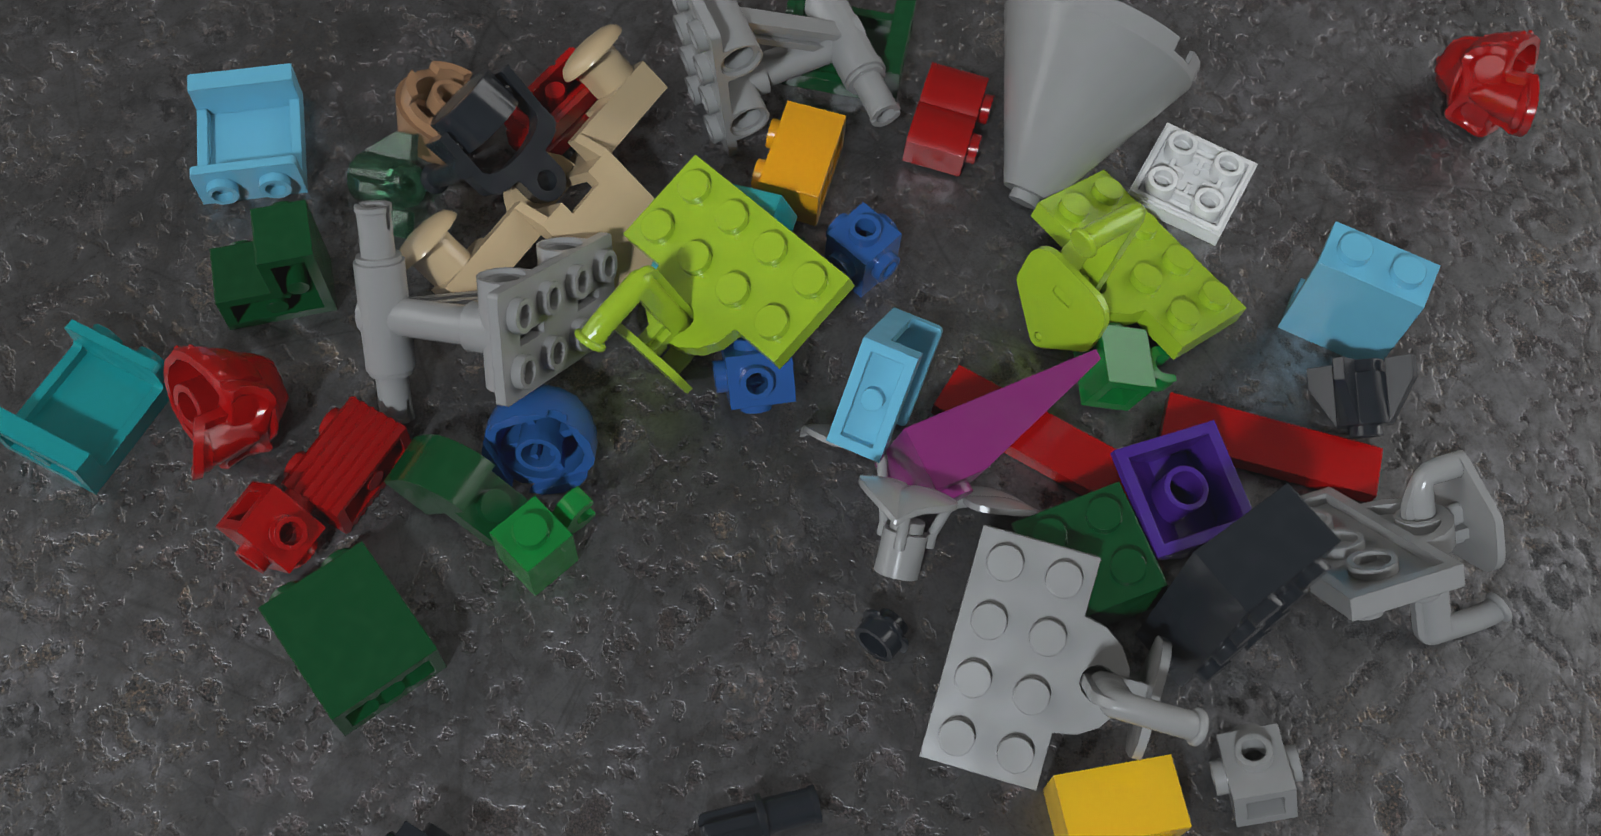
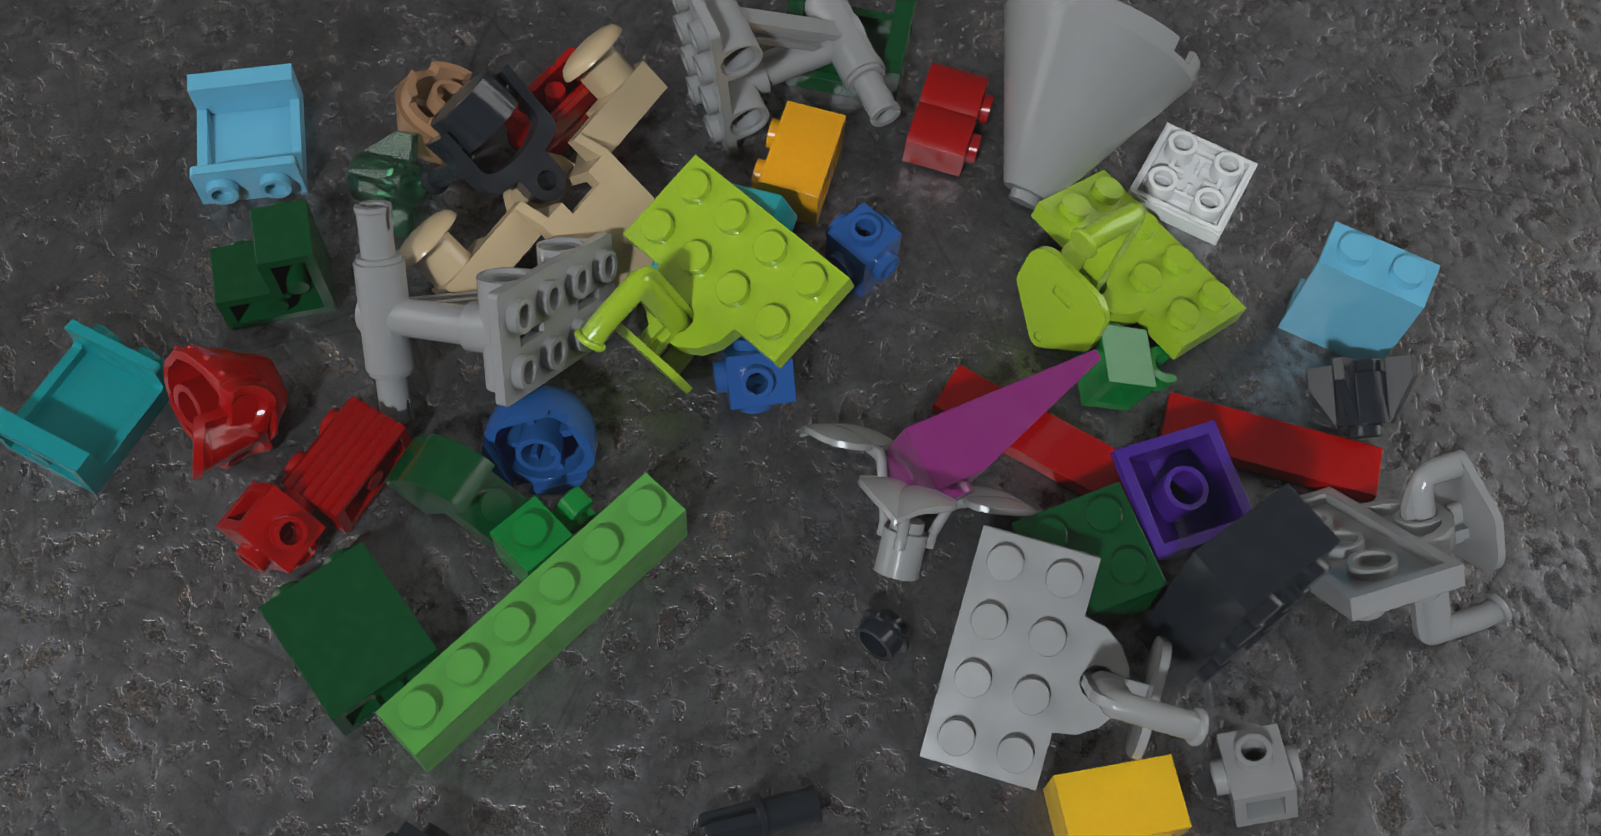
(534, 623): none -> bright green brick
(884, 383): medium azure panel -> none
(1491, 82): red head -> none

